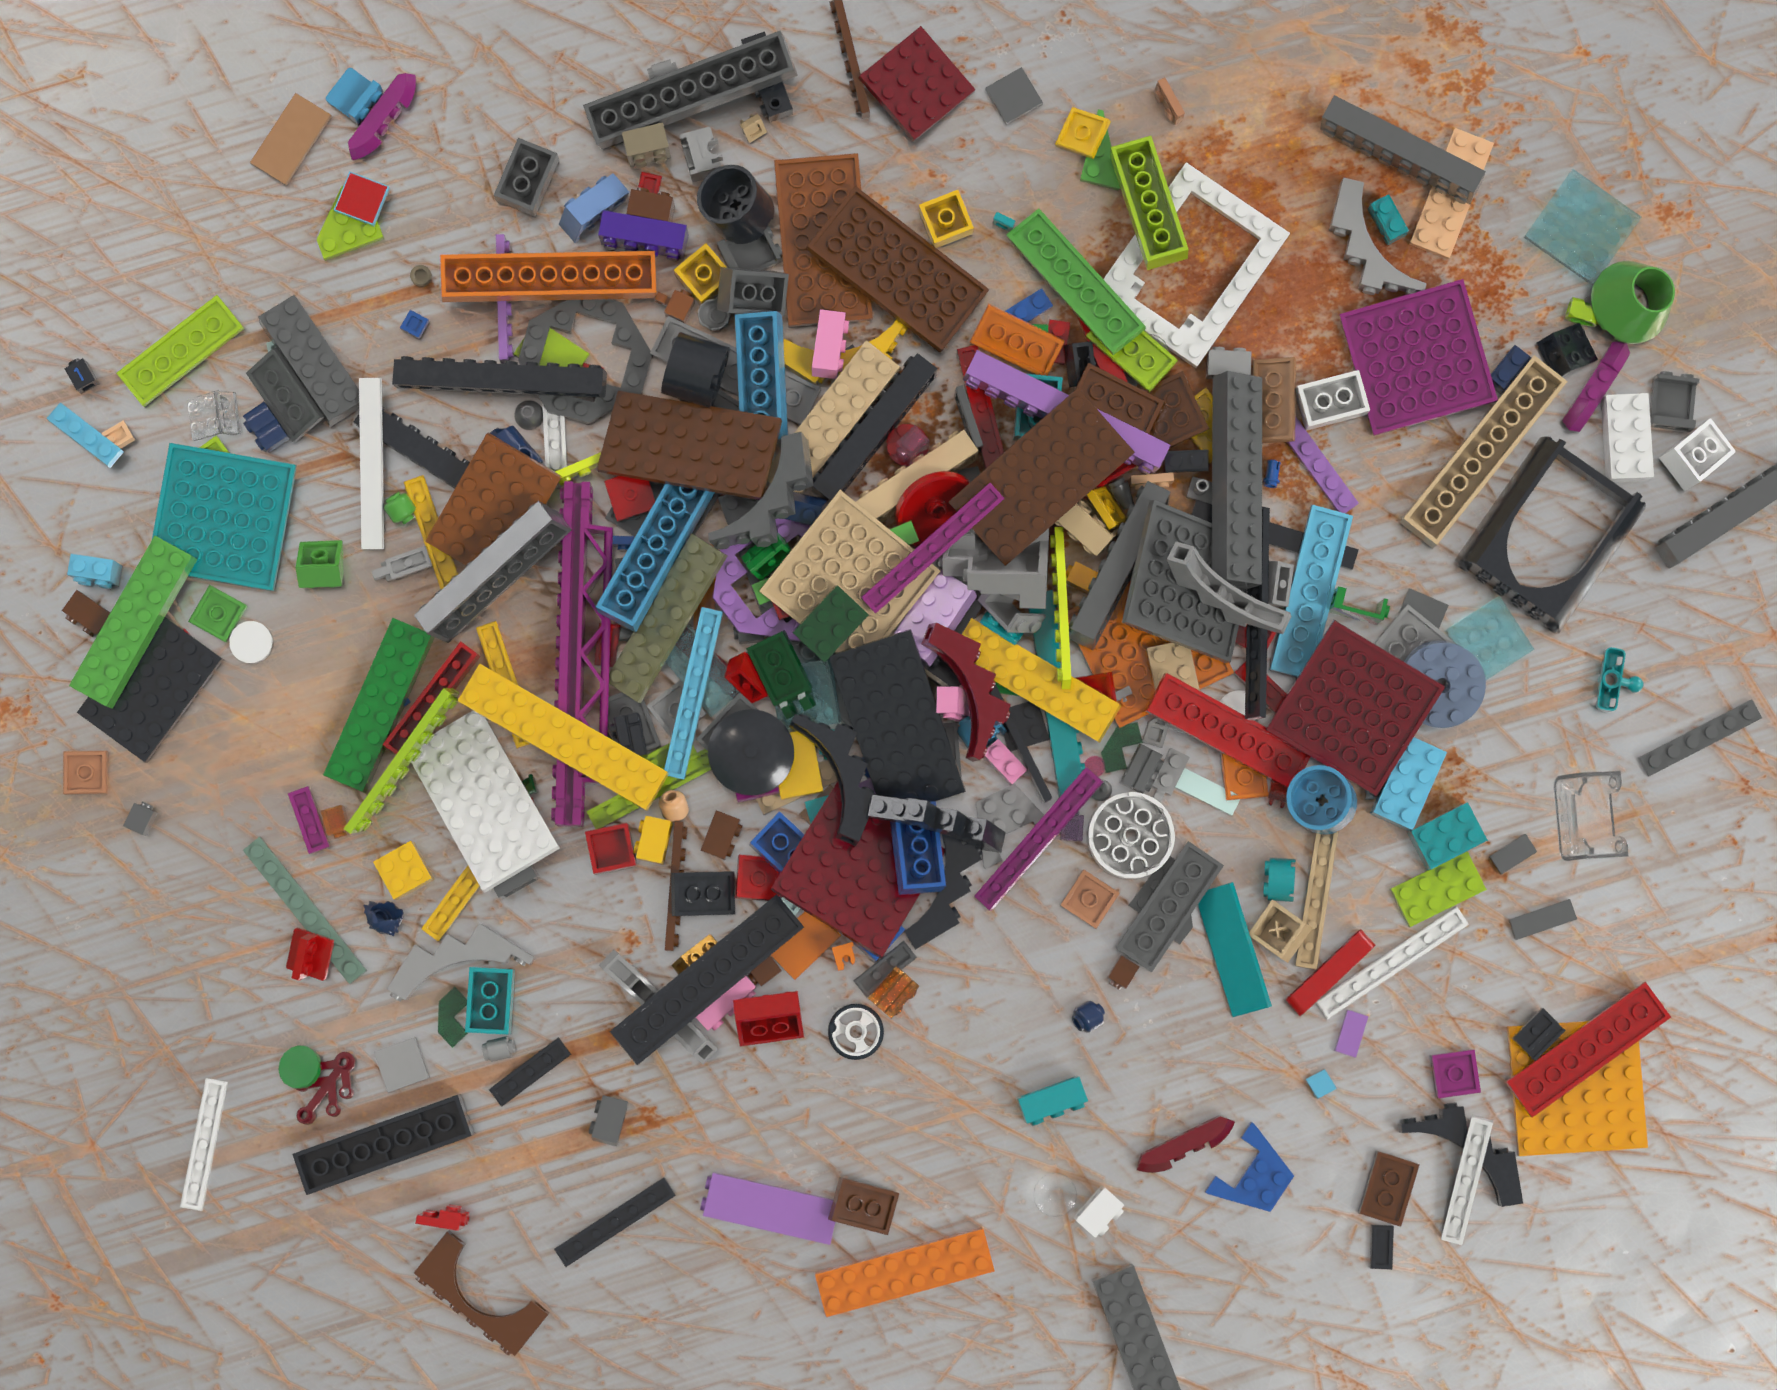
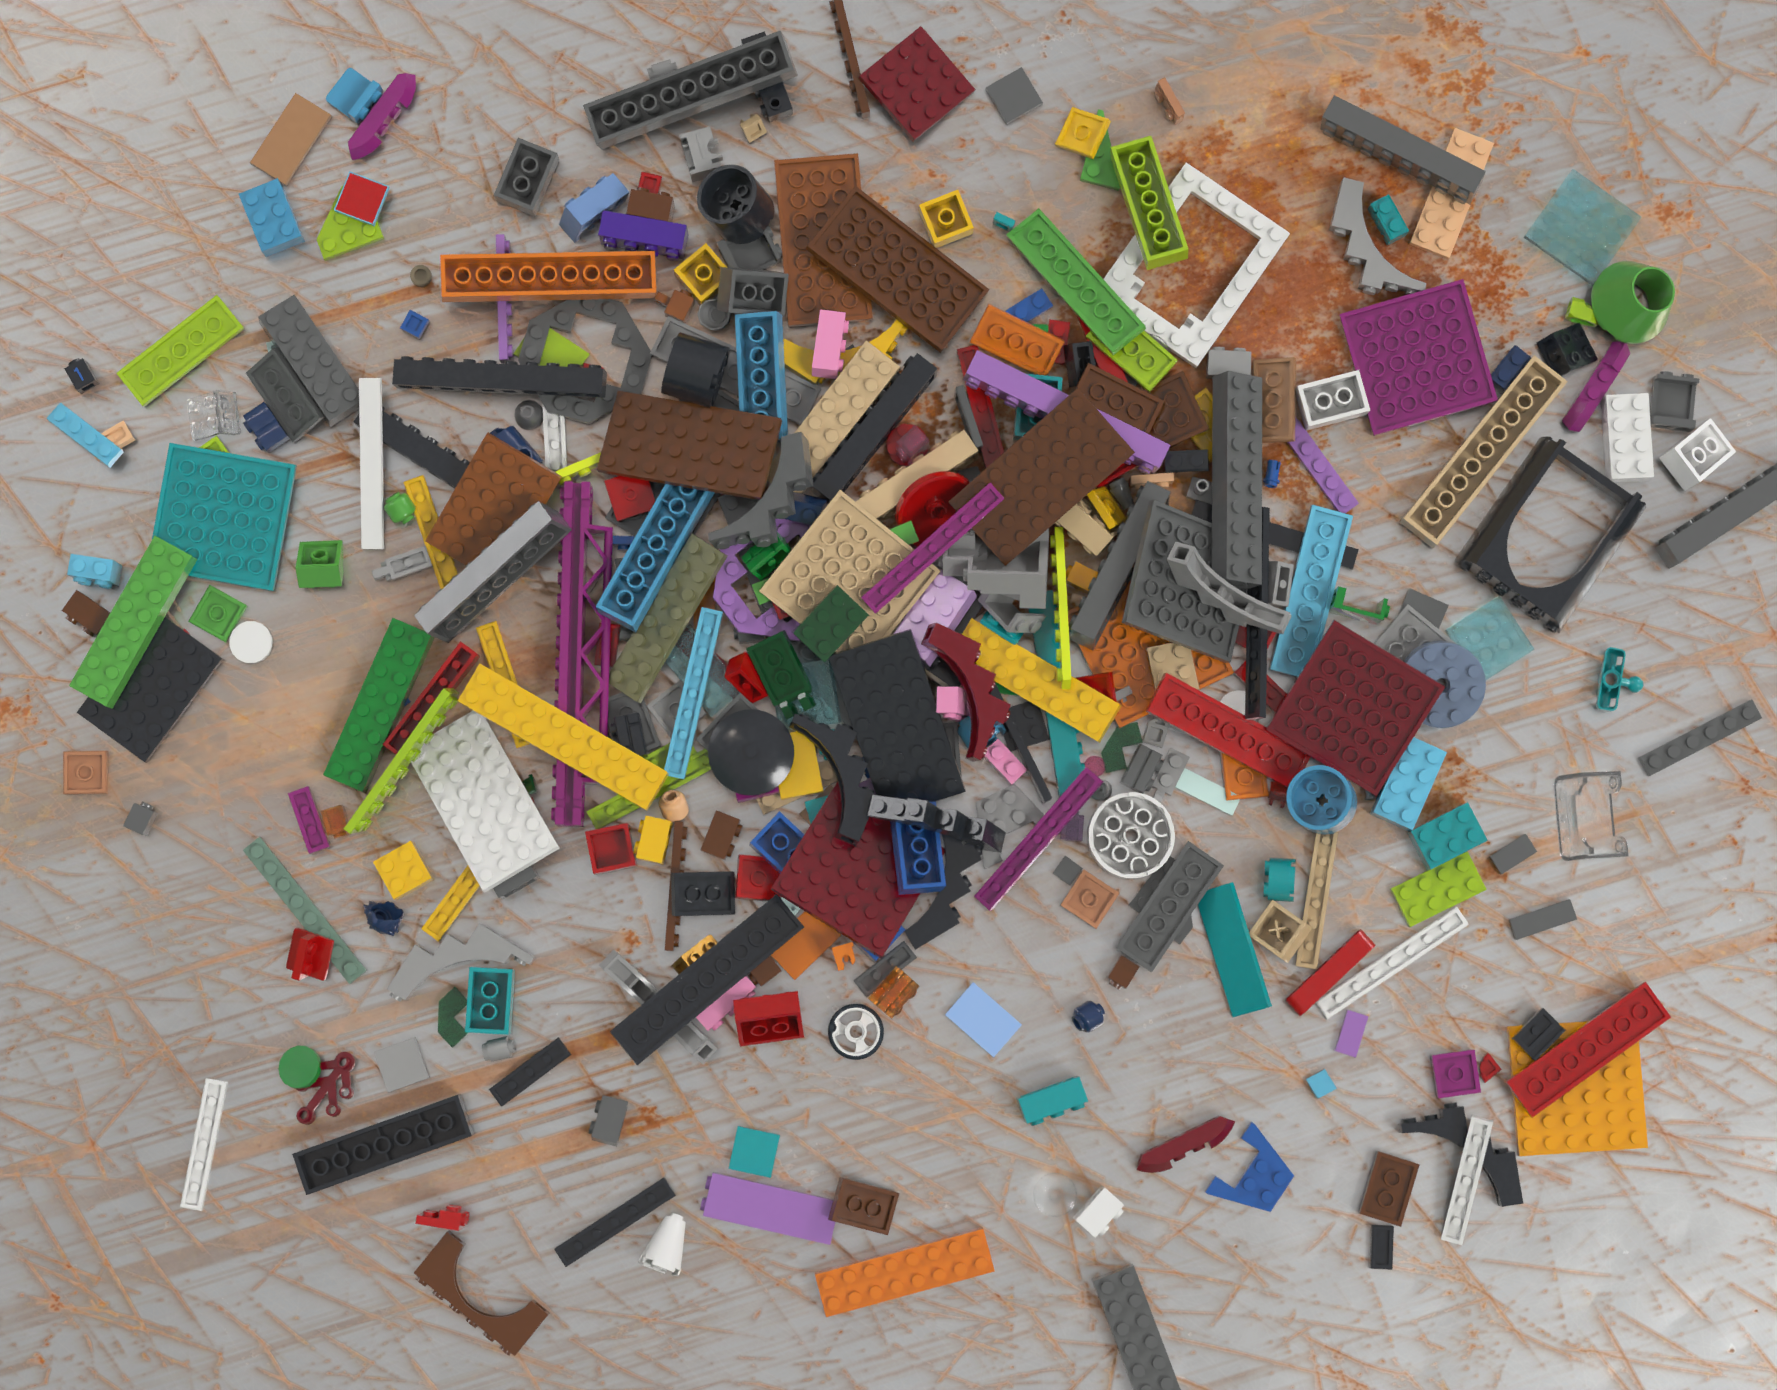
(271, 217): none -> dark azure brick
(646, 145): dark tan brick -> none
(666, 1246): none -> white cone
(754, 1151): none -> teal tile
(983, 1019): none -> light blue tile
(1067, 870): none -> dark grey tile
(1488, 1067): none -> red tile

